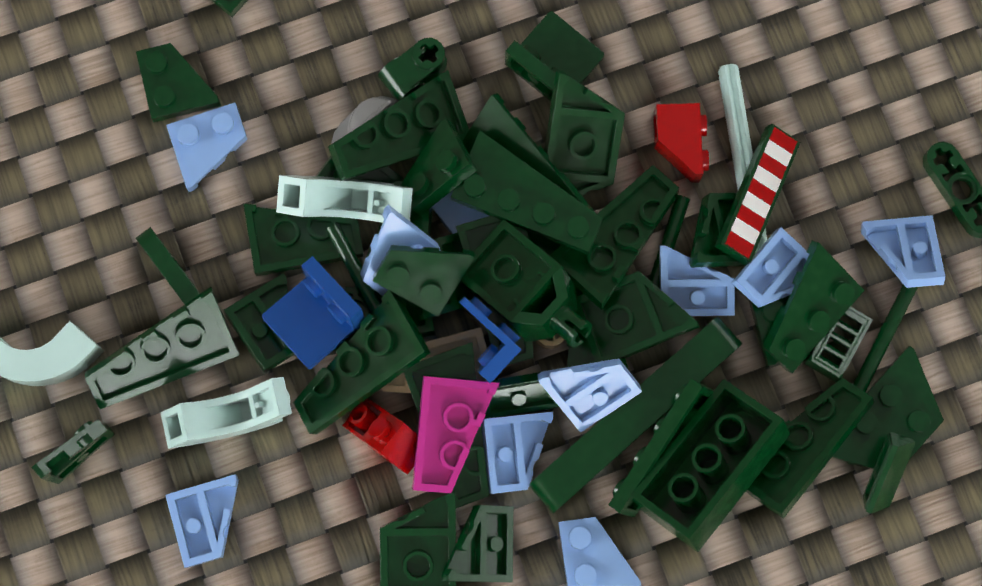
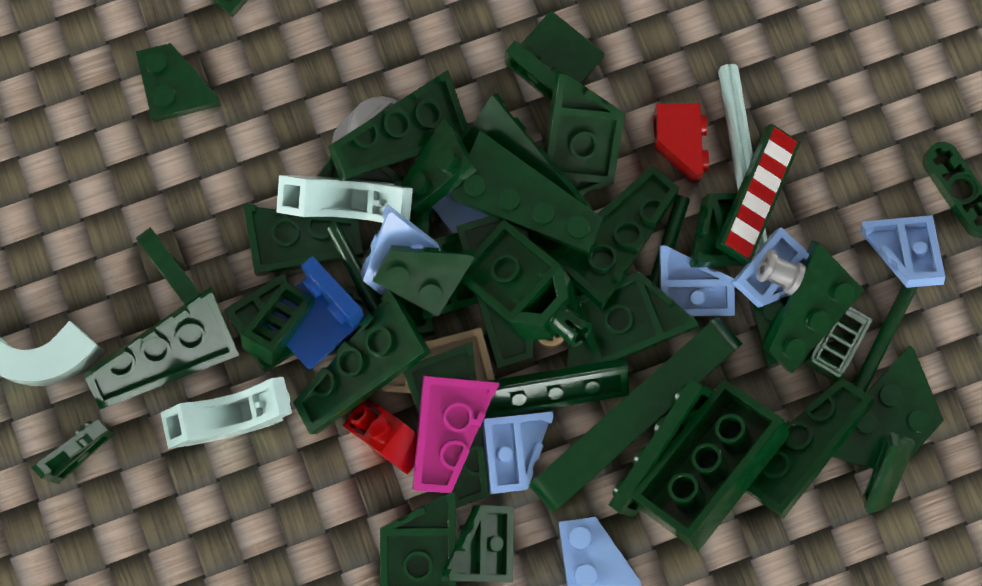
(203, 519): light blue wing -> none
(205, 141): light blue wing -> none
(263, 341): none -> dark green slope
(410, 70): dark green piece -> none
(494, 358): blue bracket -> none
(590, 390): light blue wing -> none
(780, 272): none -> light grey bush

